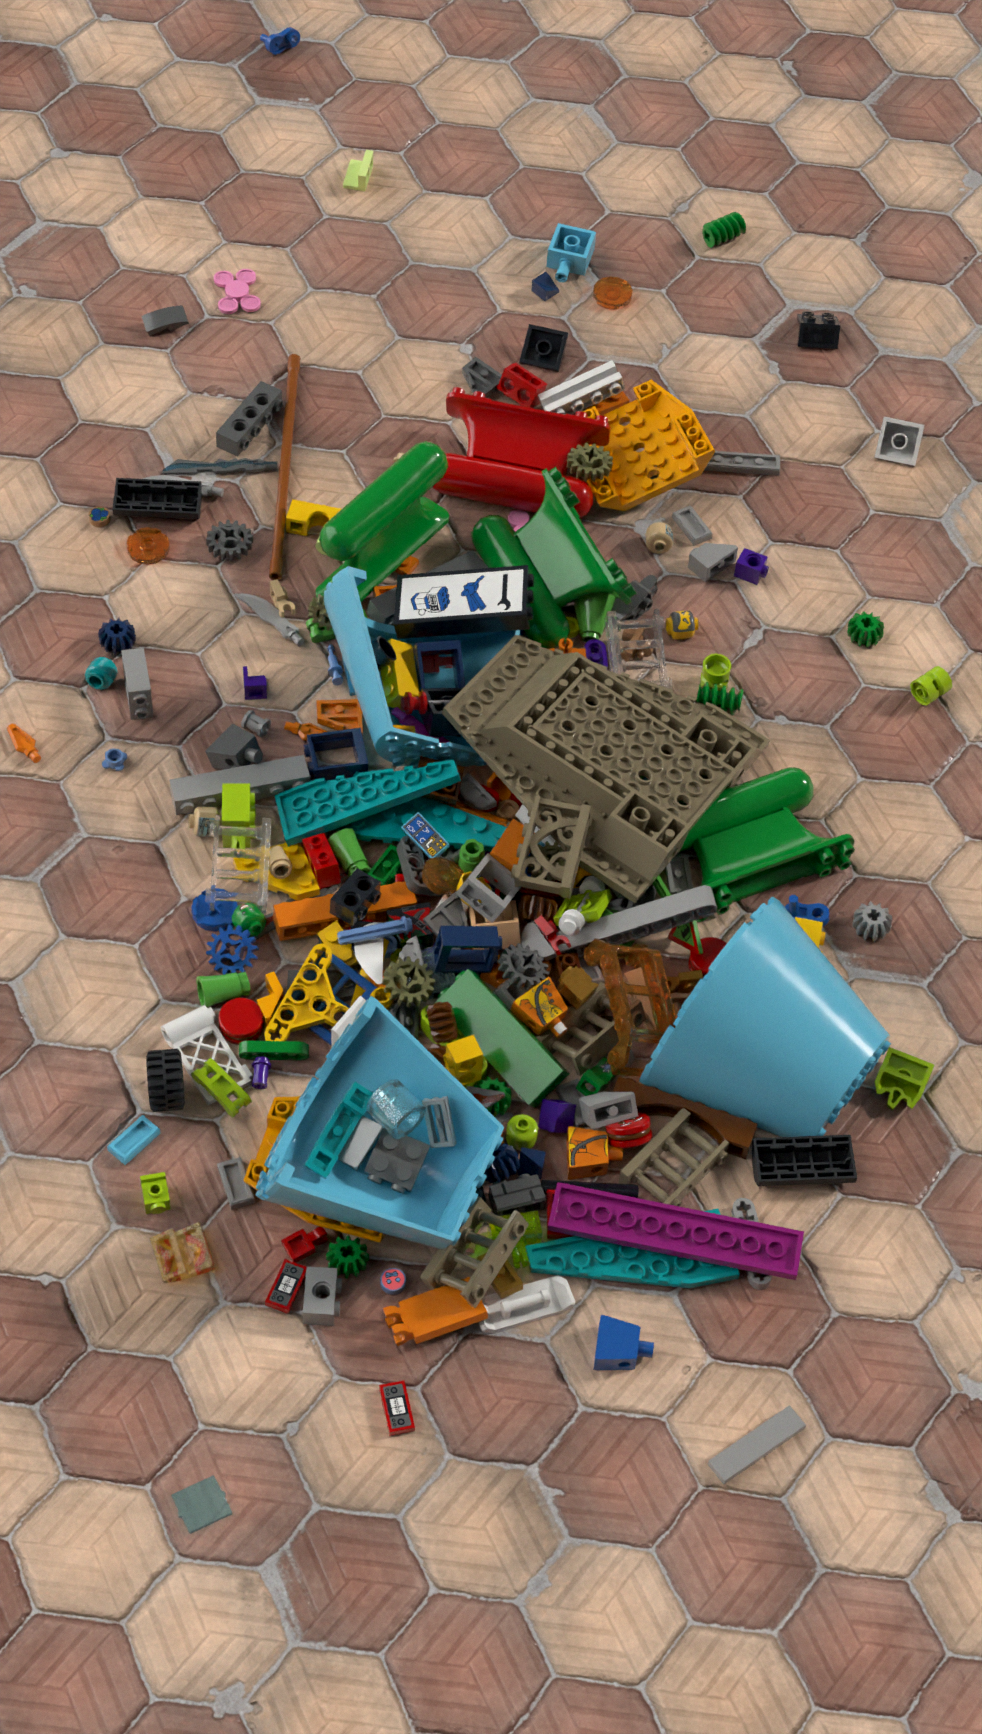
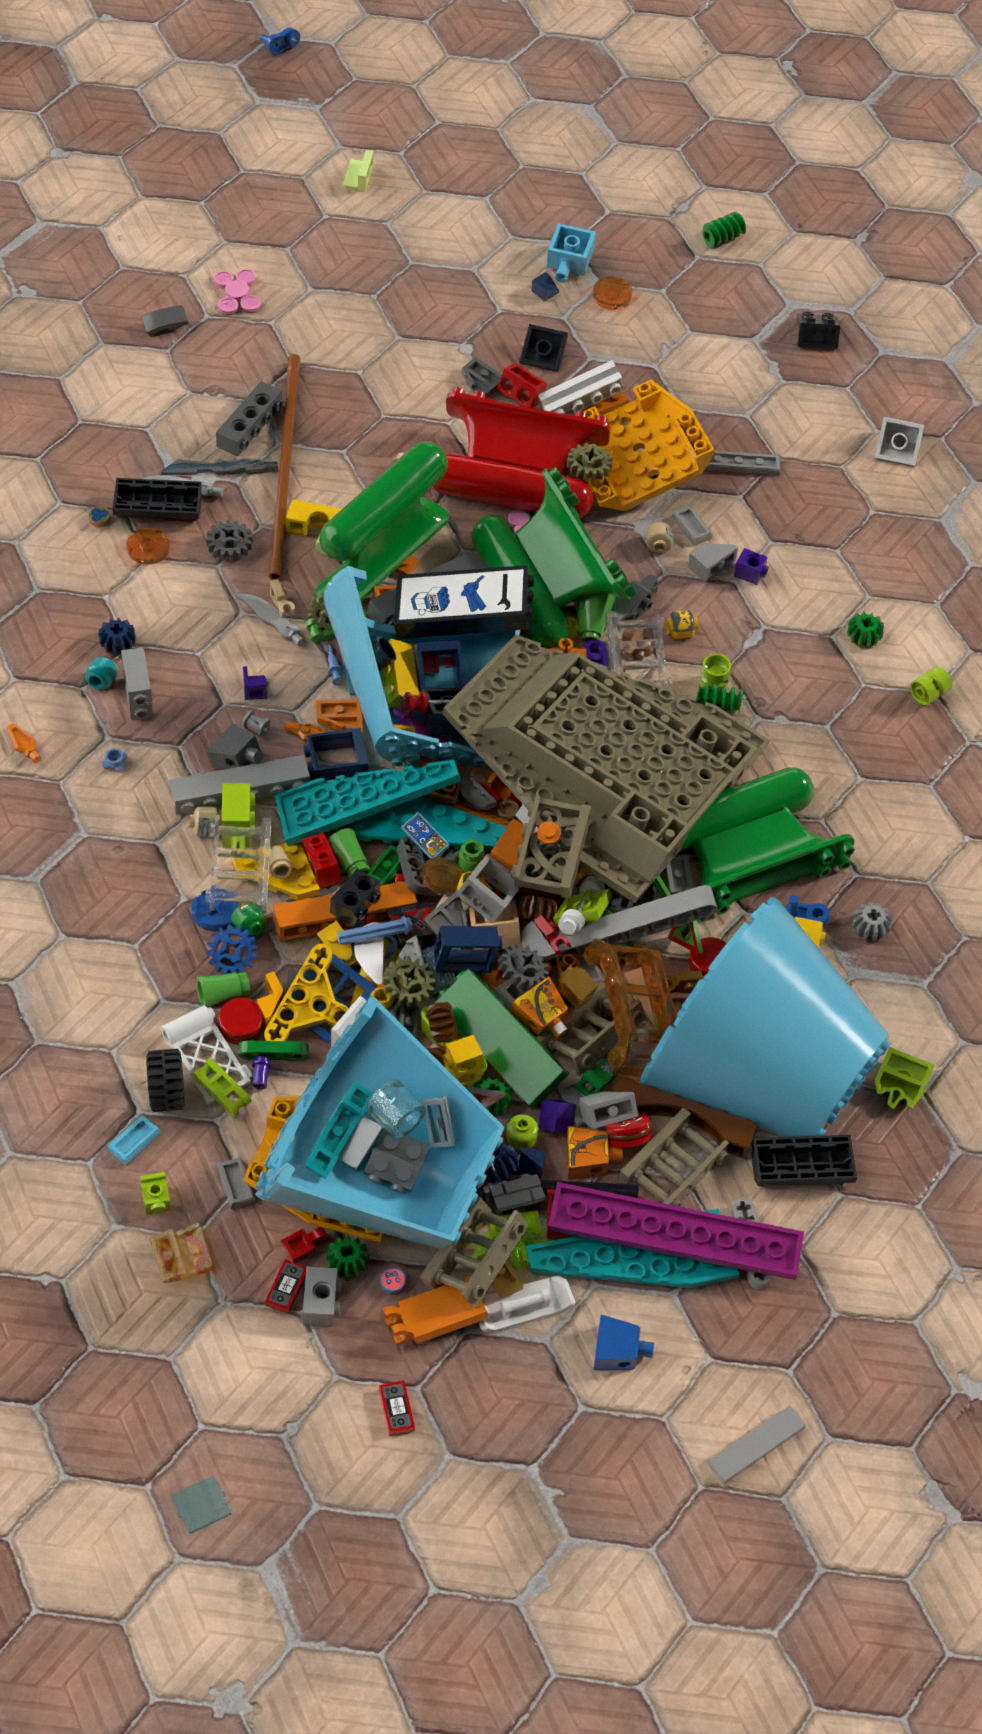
(548, 833): none -> orange plate

